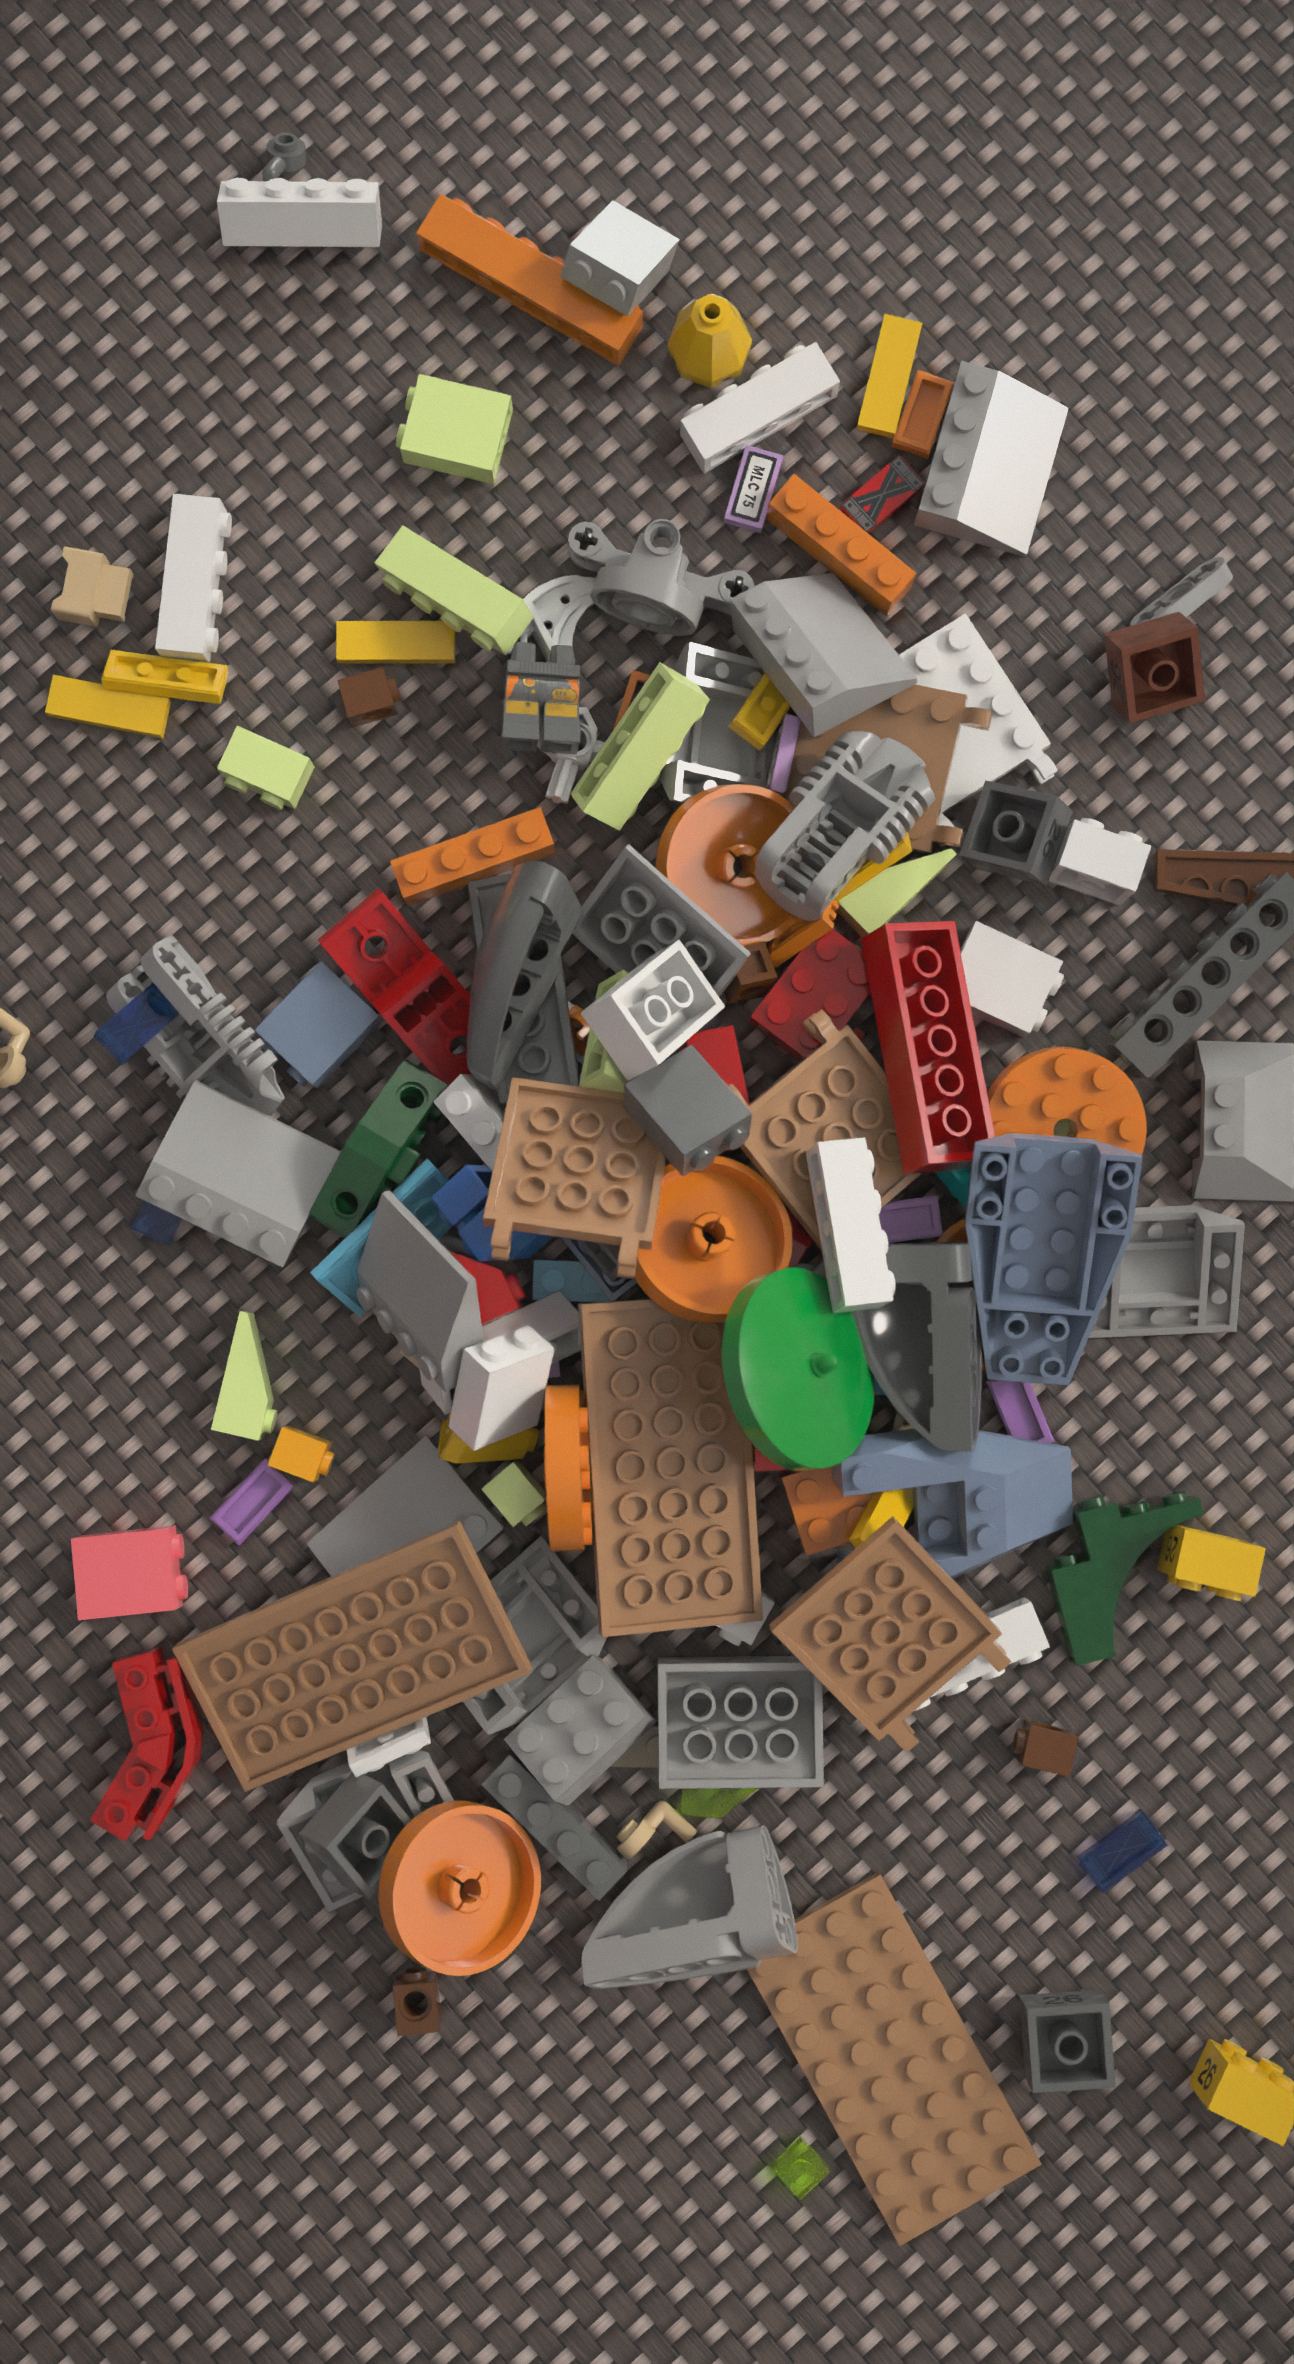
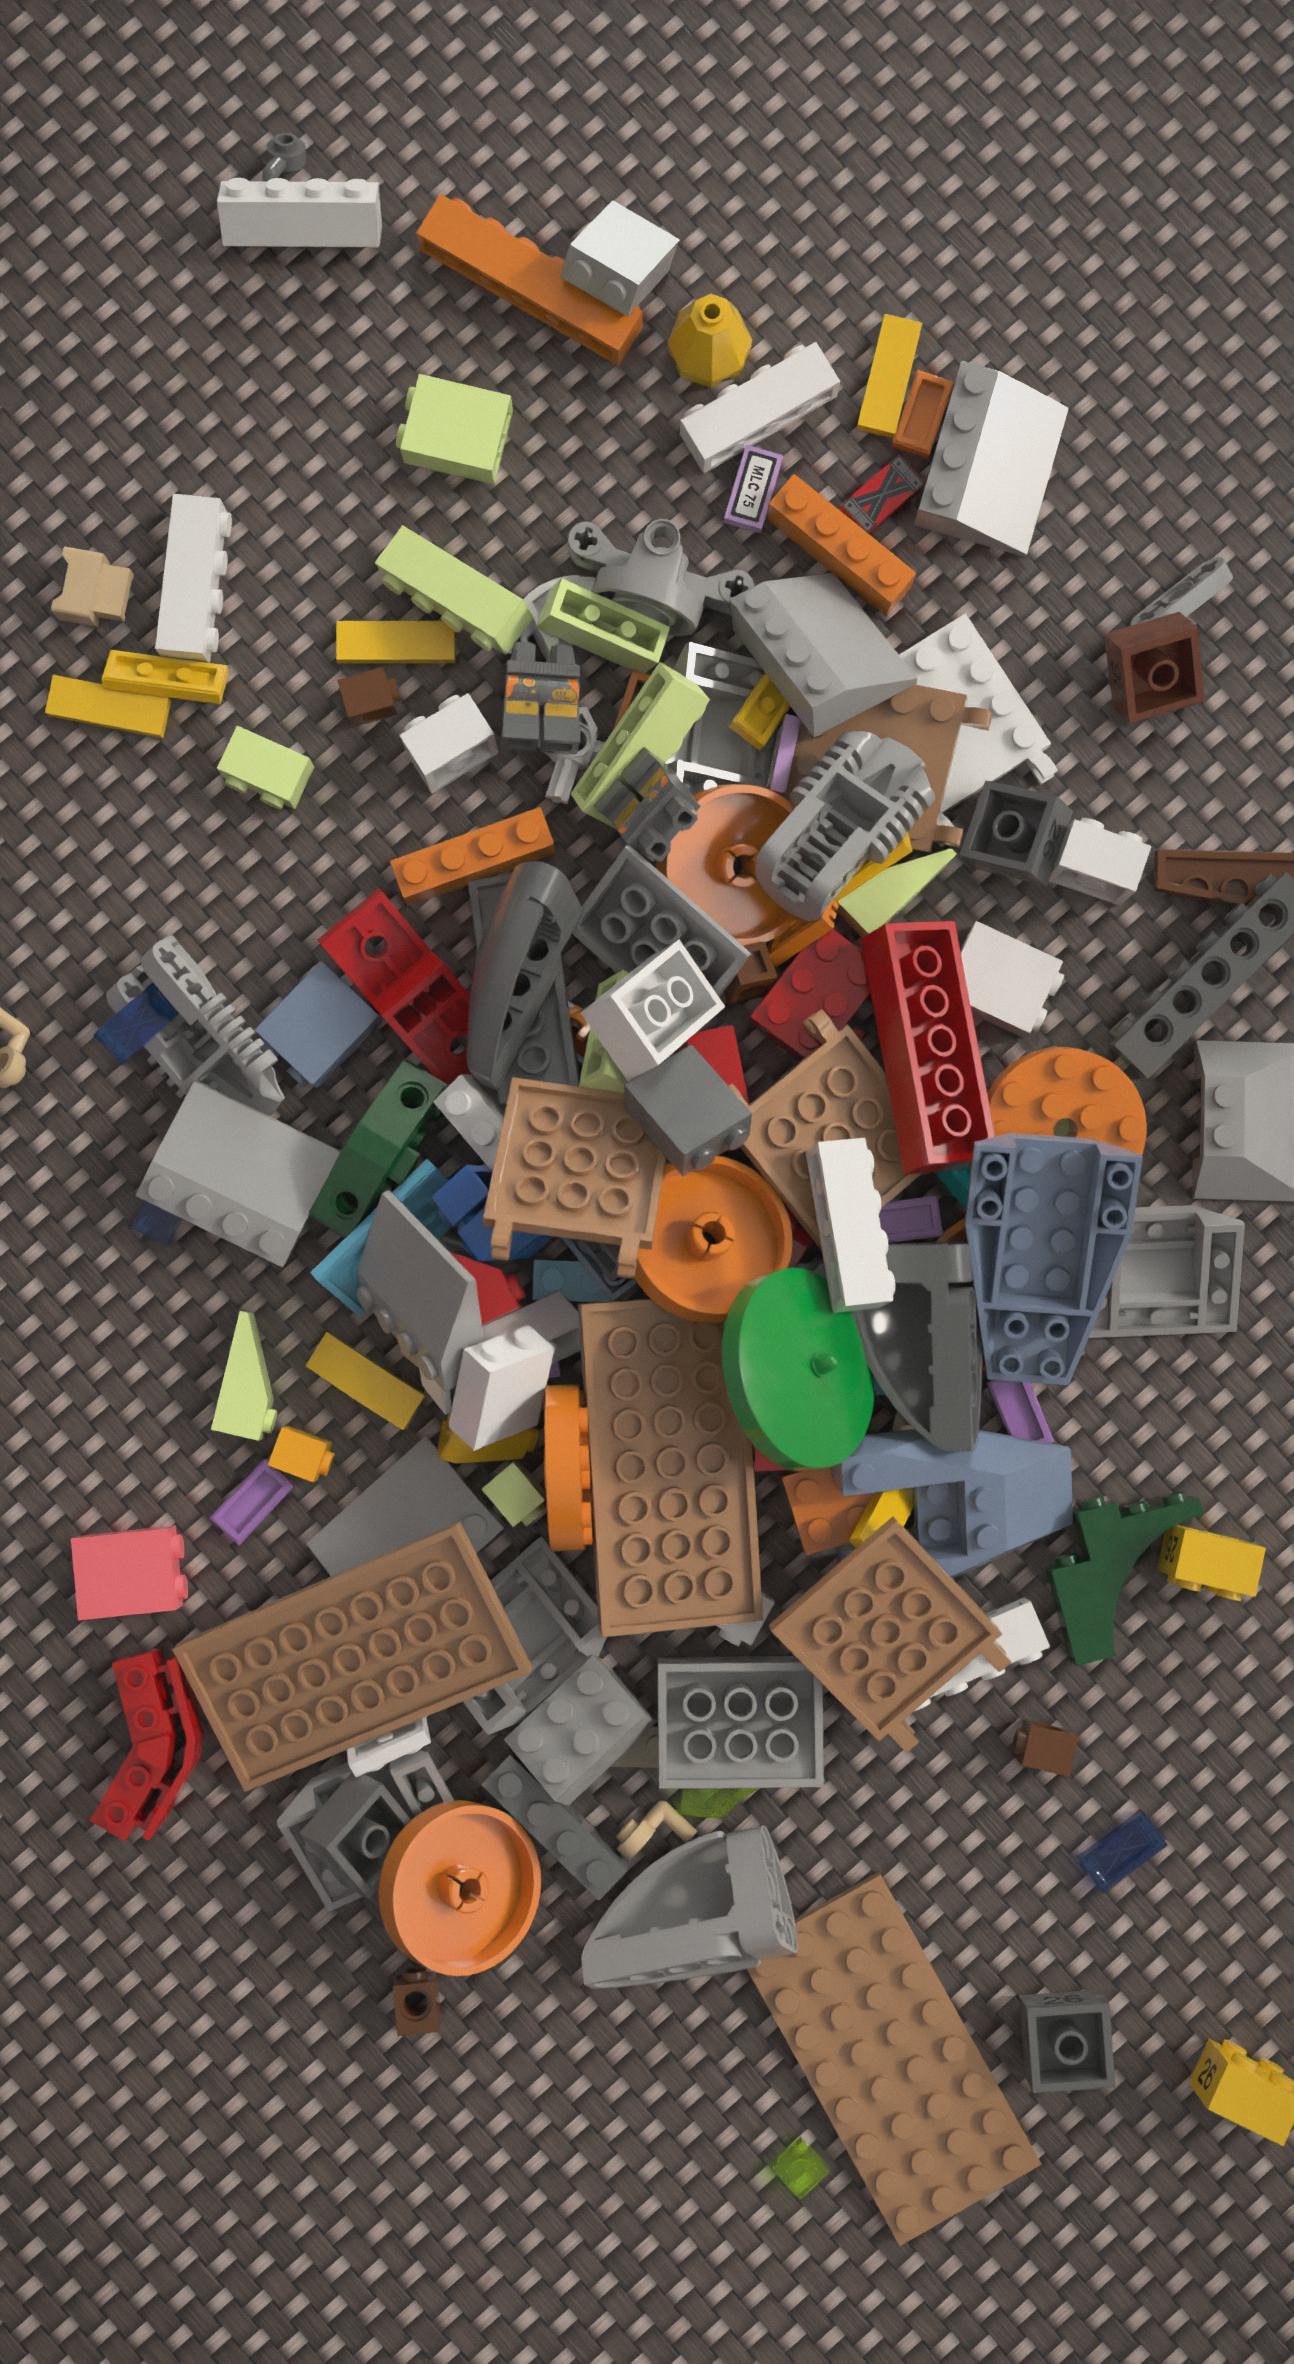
(366, 1381): none -> yellow slope
(449, 742): none -> white brick
(602, 626): none -> yellowish green brick
(655, 815): none -> dark grey hips

